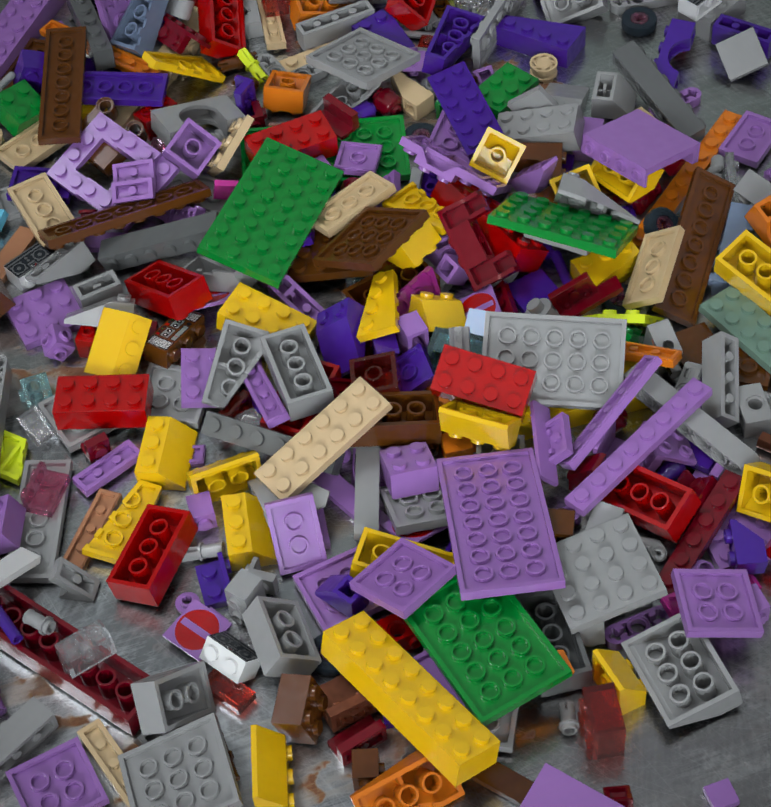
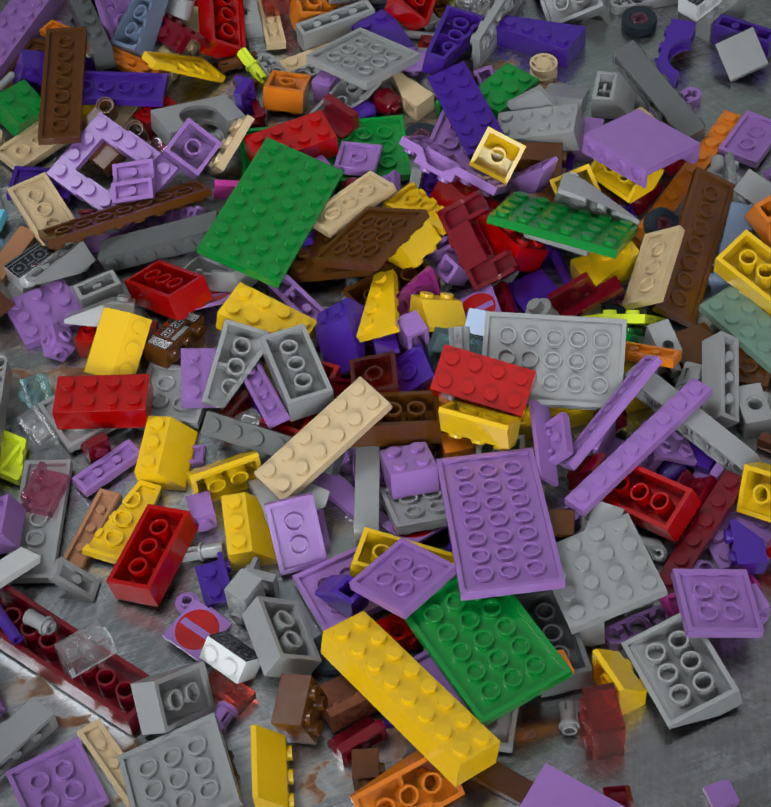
(225, 714): none -> medium lavender bush
(323, 84): none -> medium lavender brick

